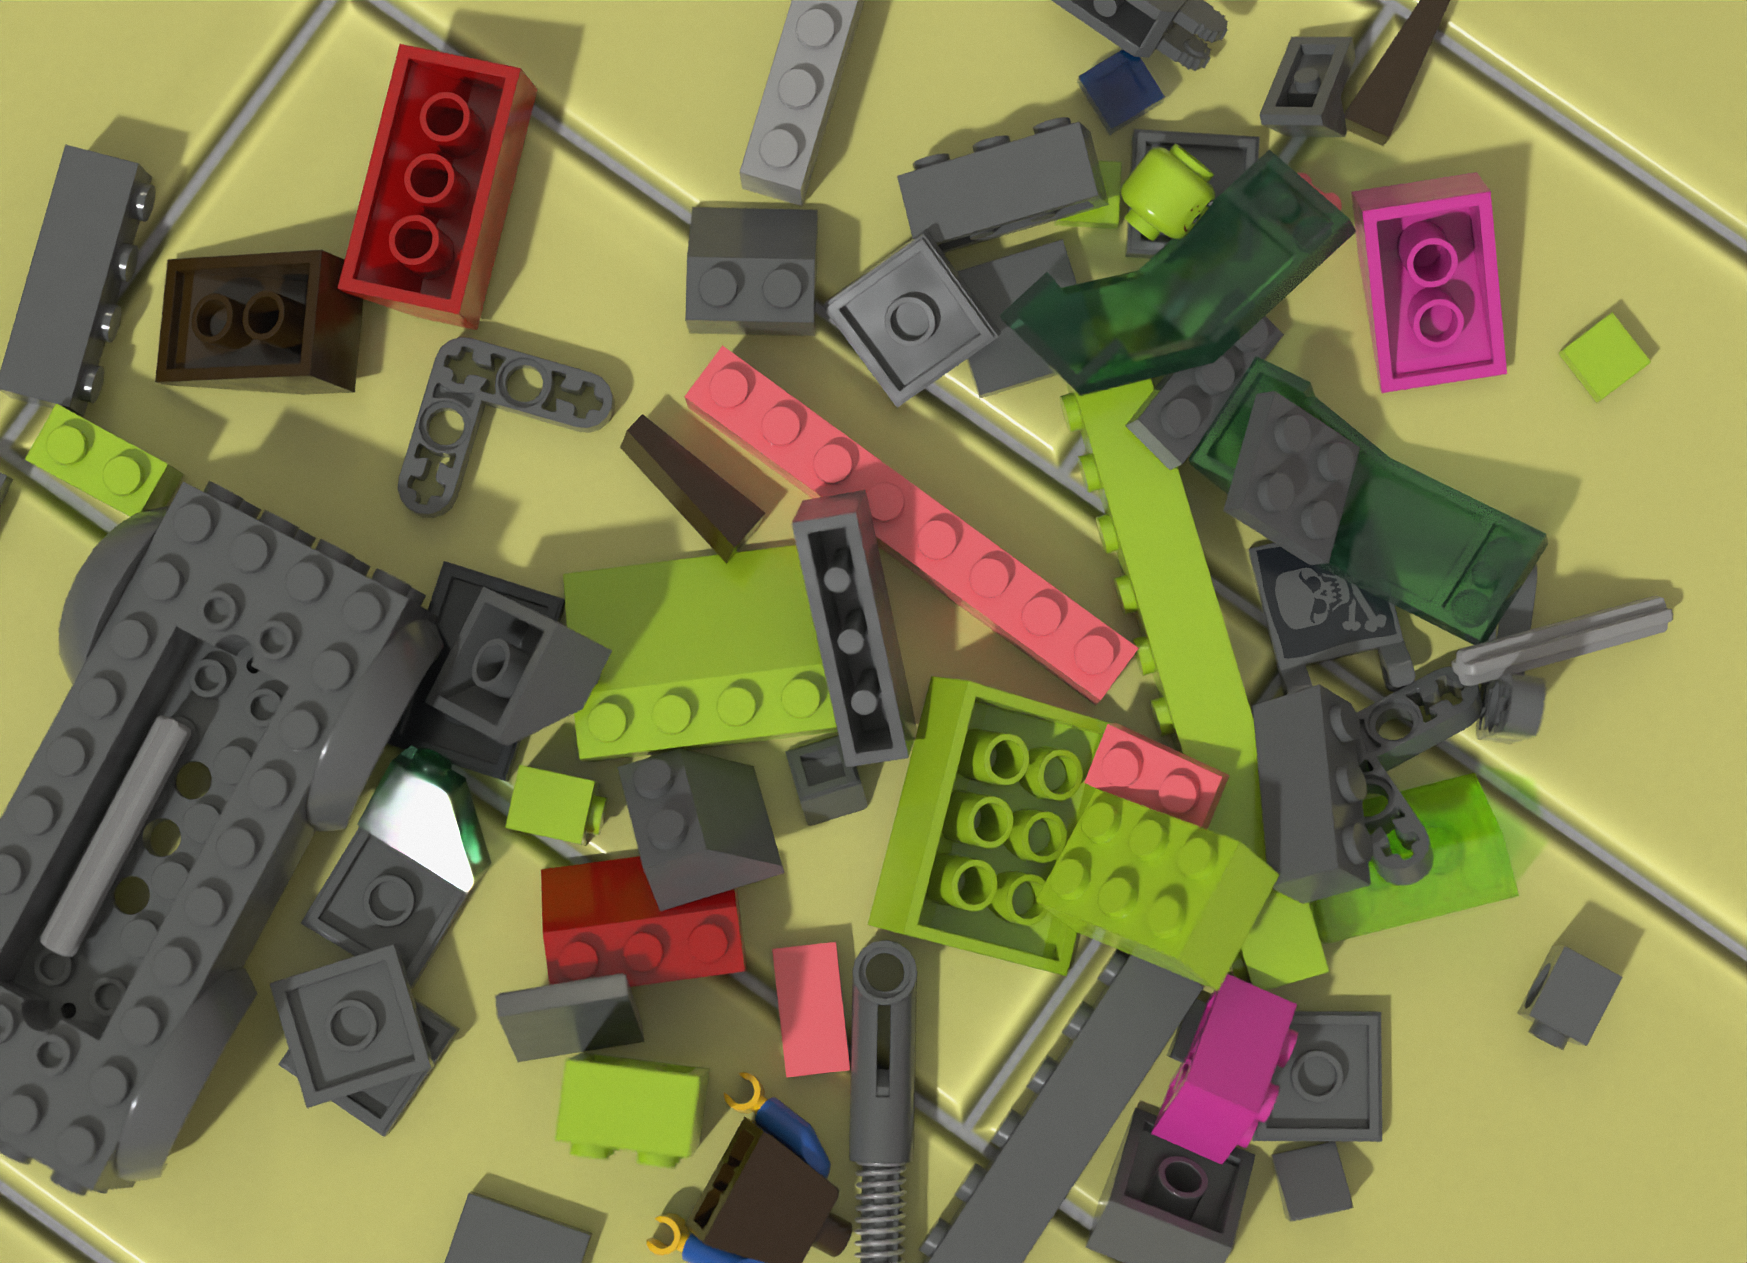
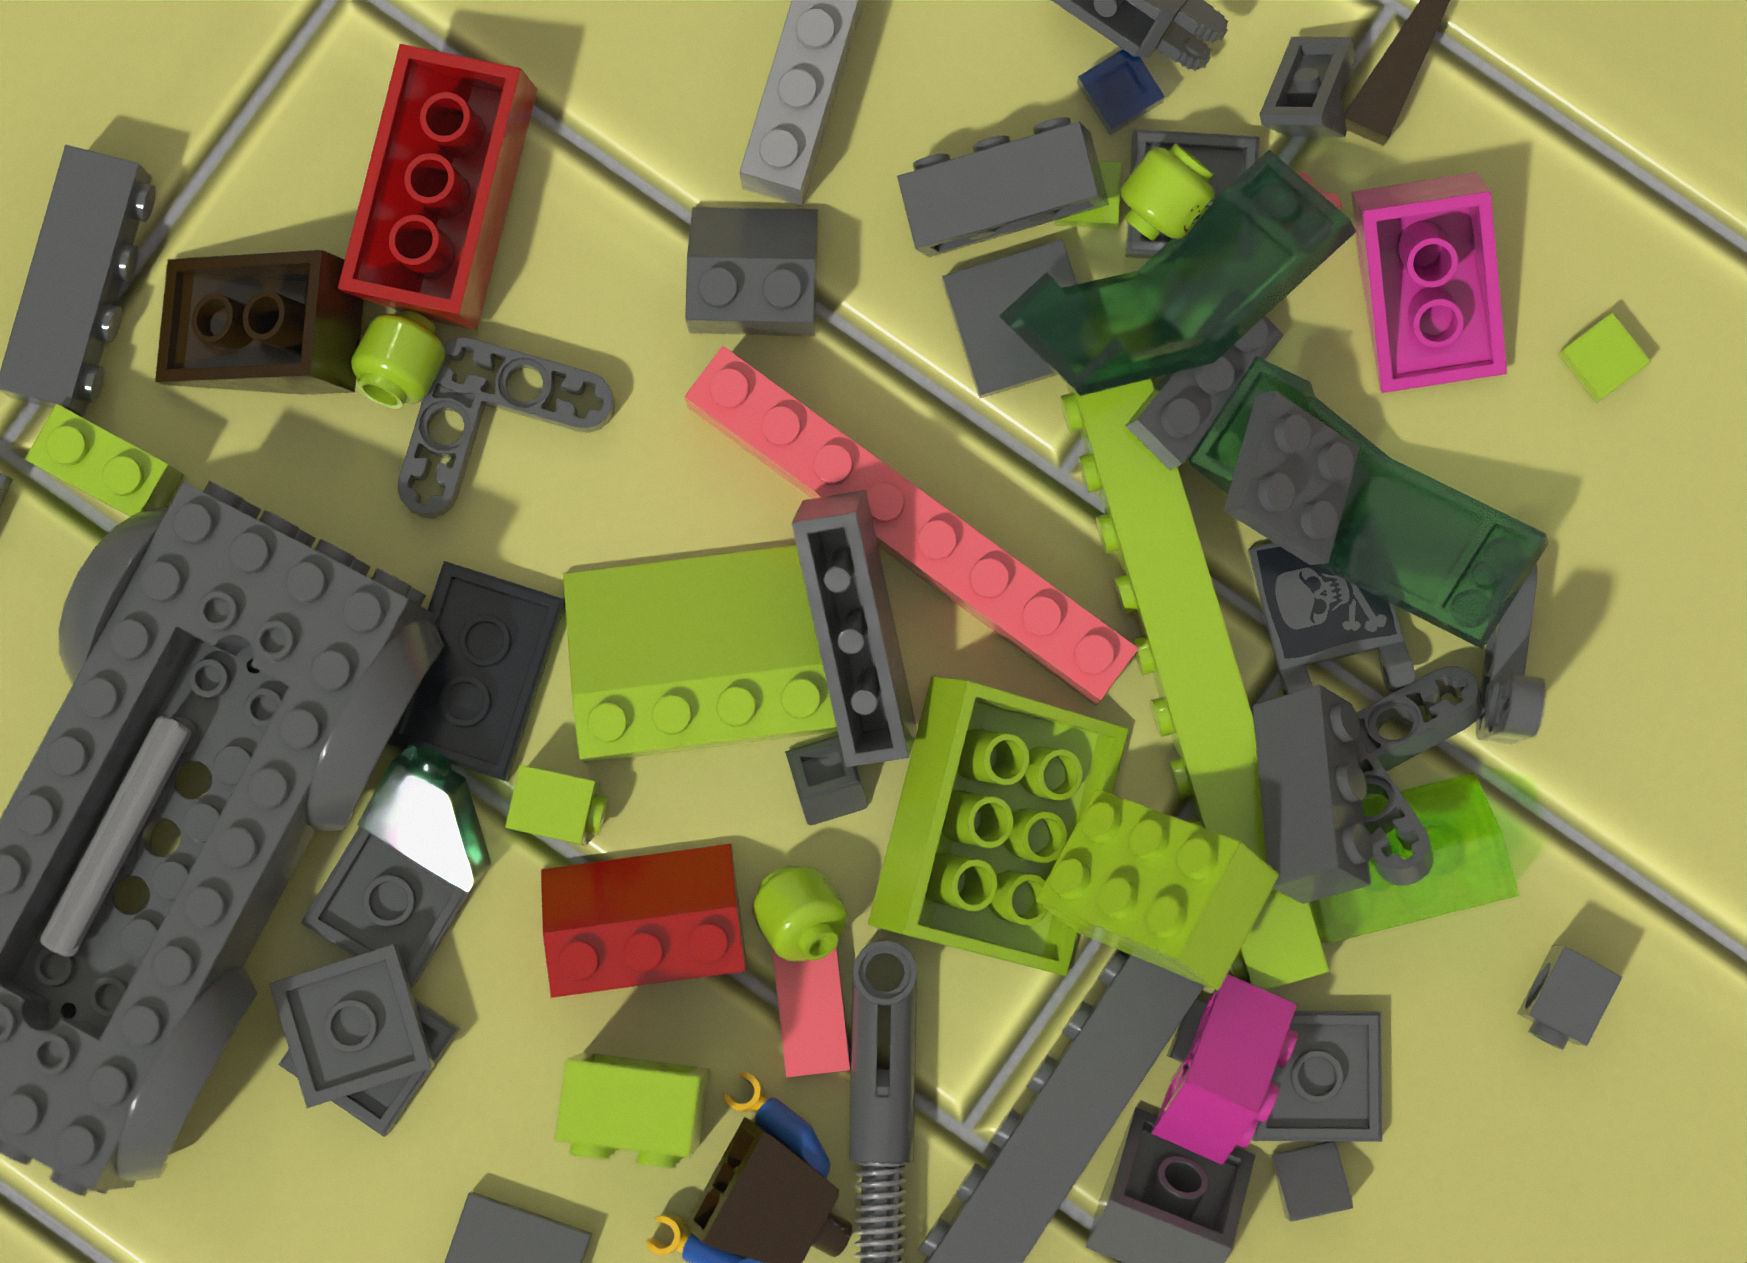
(398, 359): none -> lime head
(515, 670): dark grey slope -> none
(570, 1017): dark grey tile -> none
(695, 490): dark brown piece -> none
(698, 825): dark grey slope -> none
(799, 911): none -> lime head
(911, 318): tile -> none
(1156, 776): coral plate -> none
(1561, 640): light grey axle -> none

